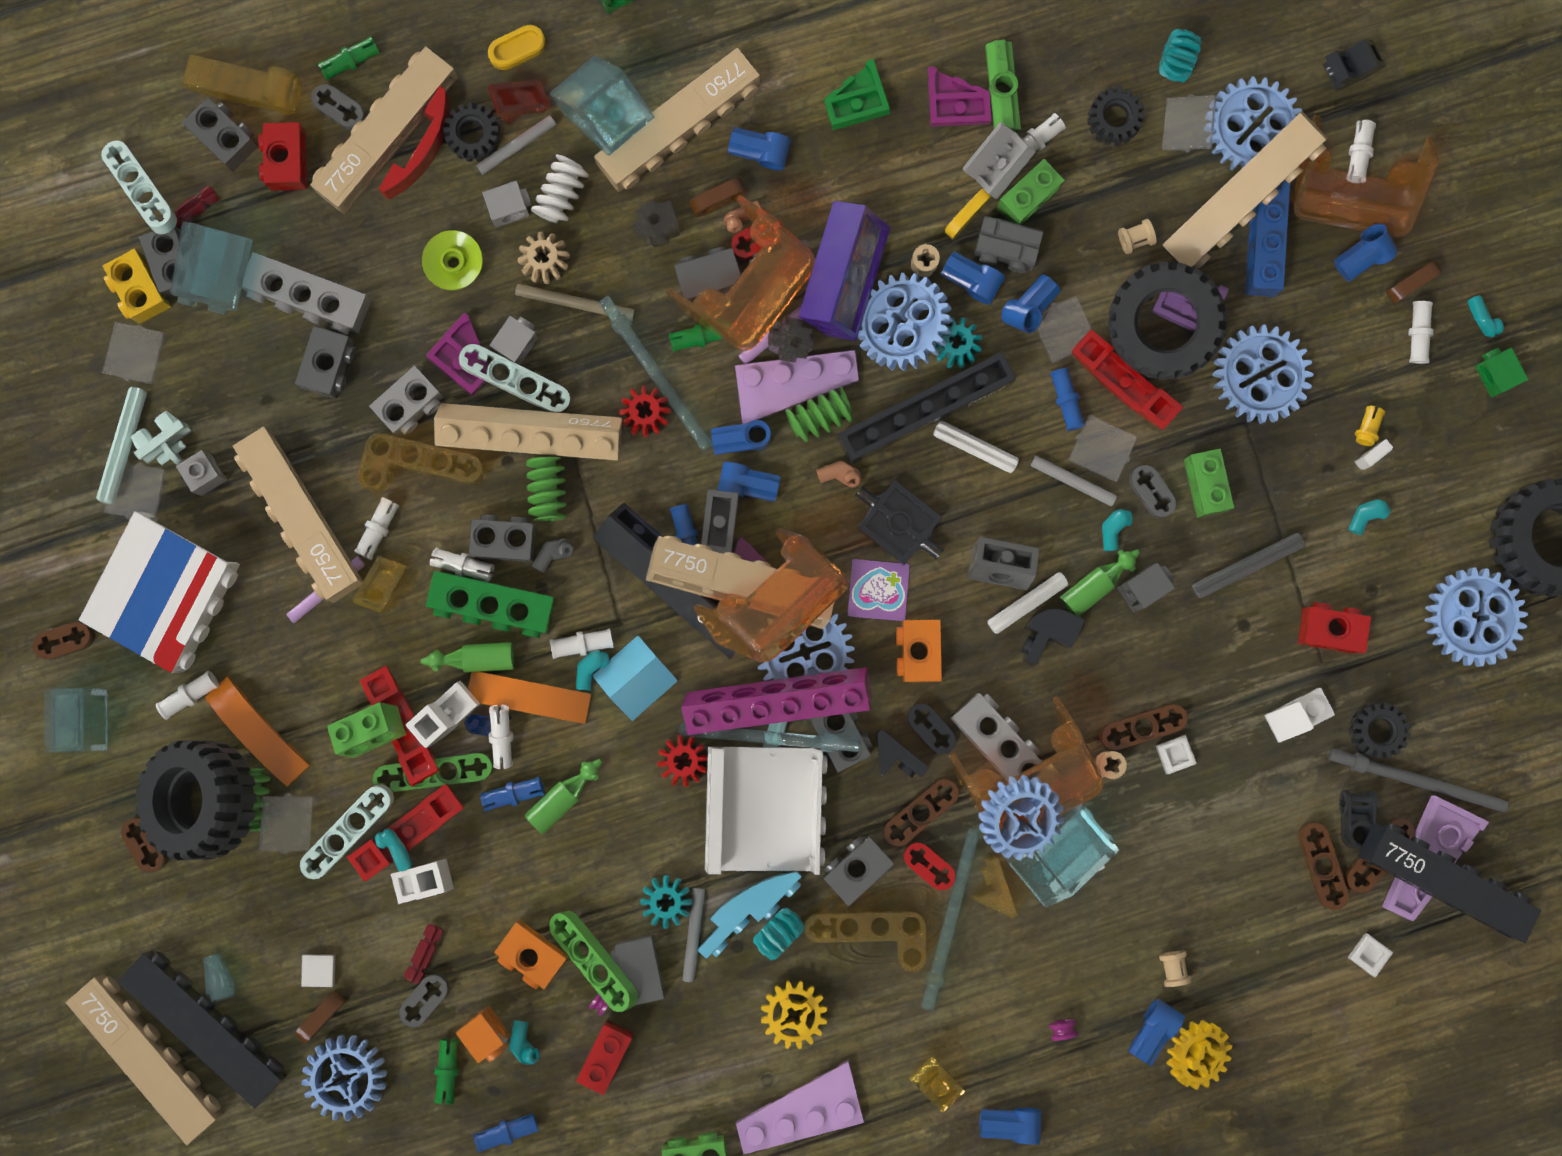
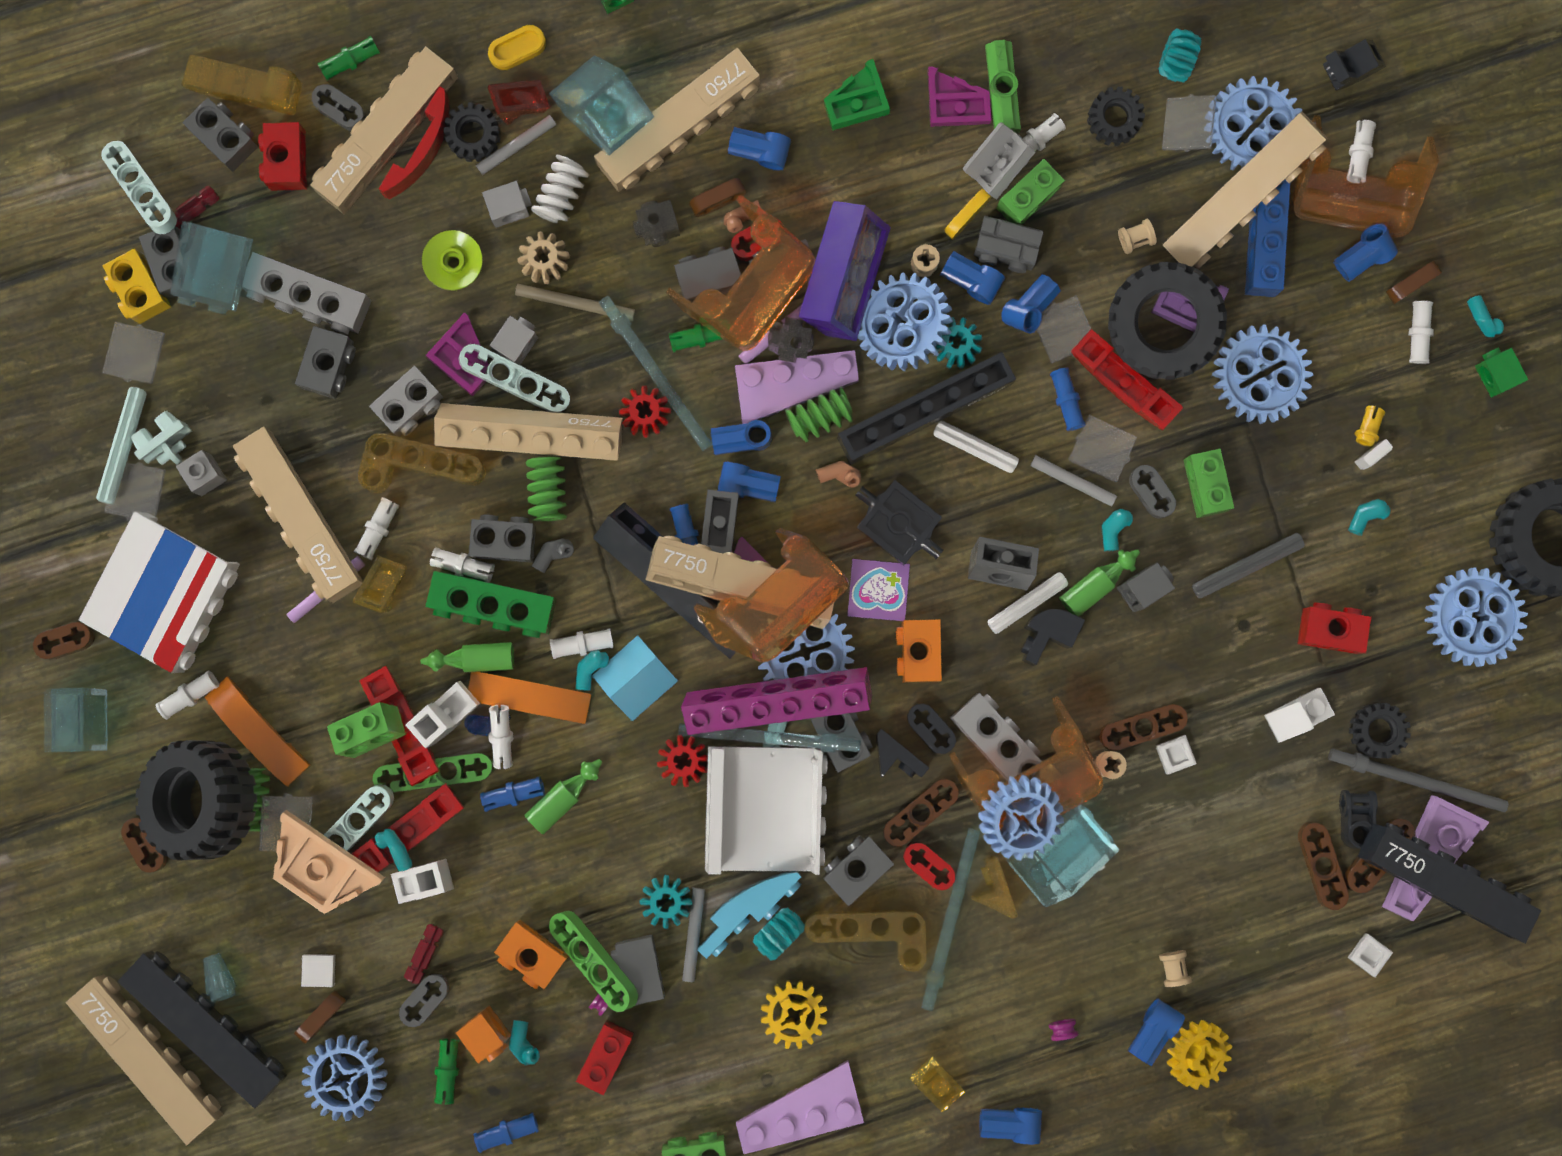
(319, 867): none -> light nougat wing

